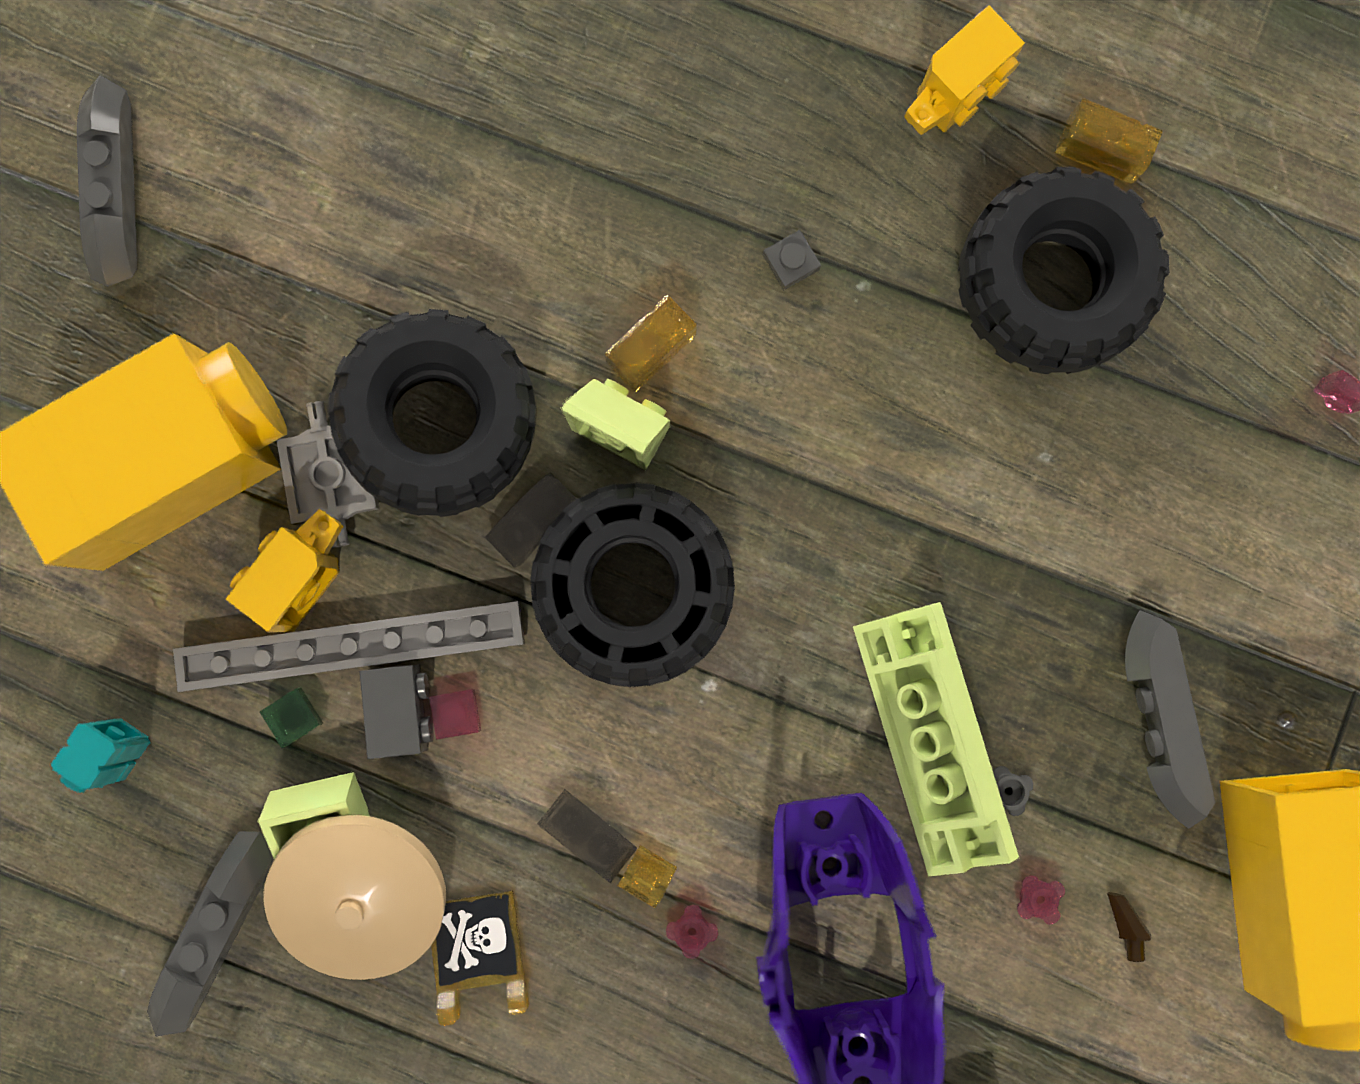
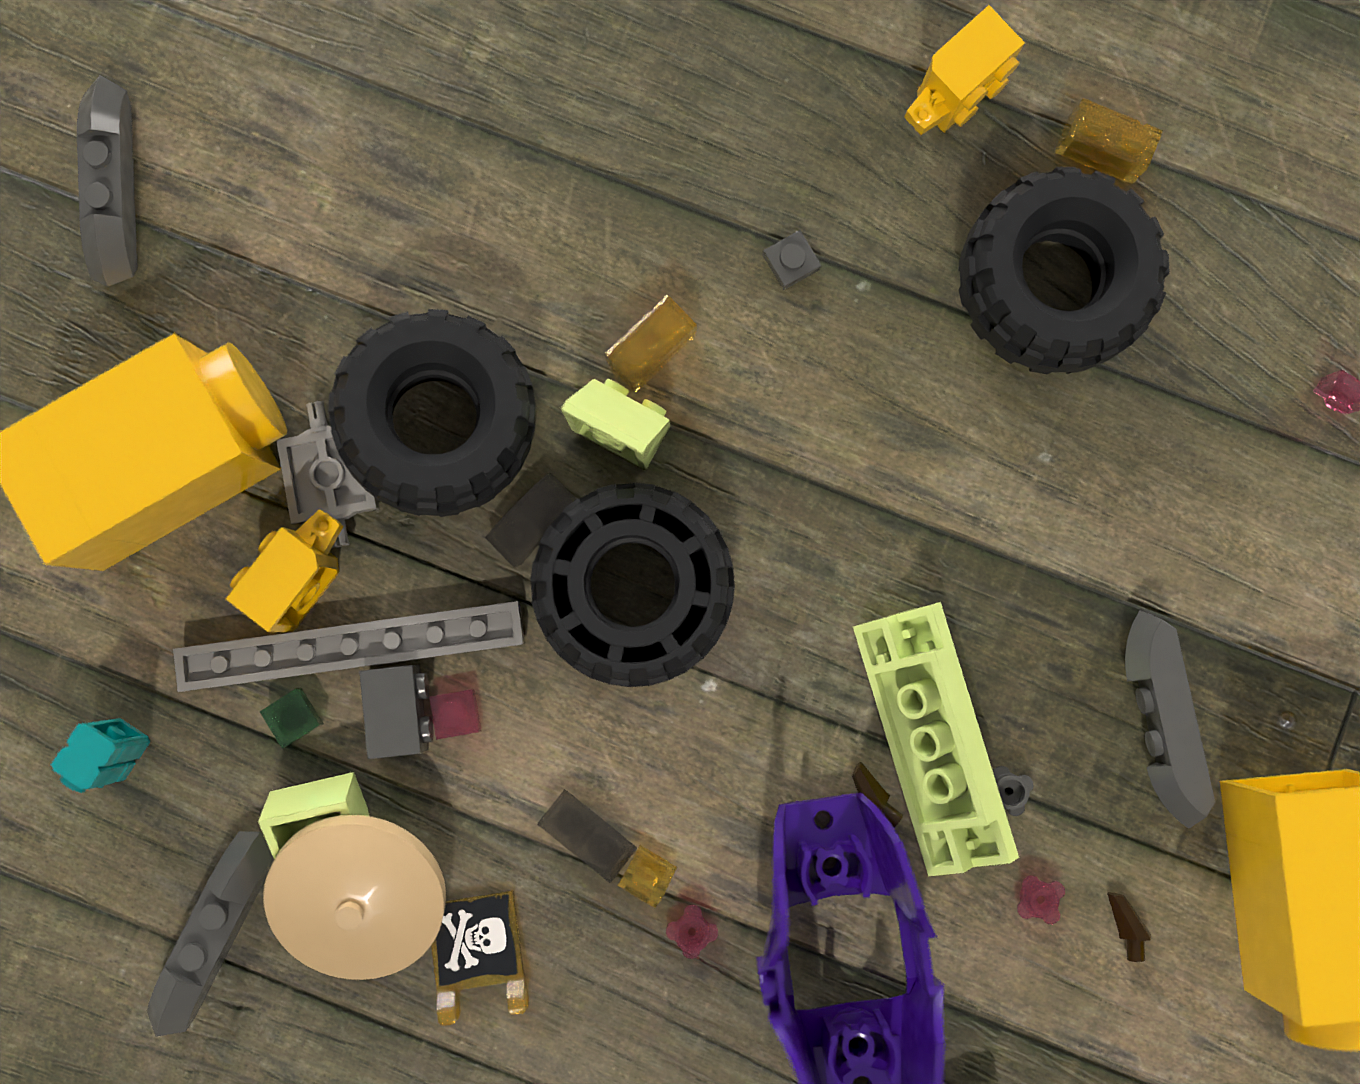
(875, 792): none -> dark brown bar

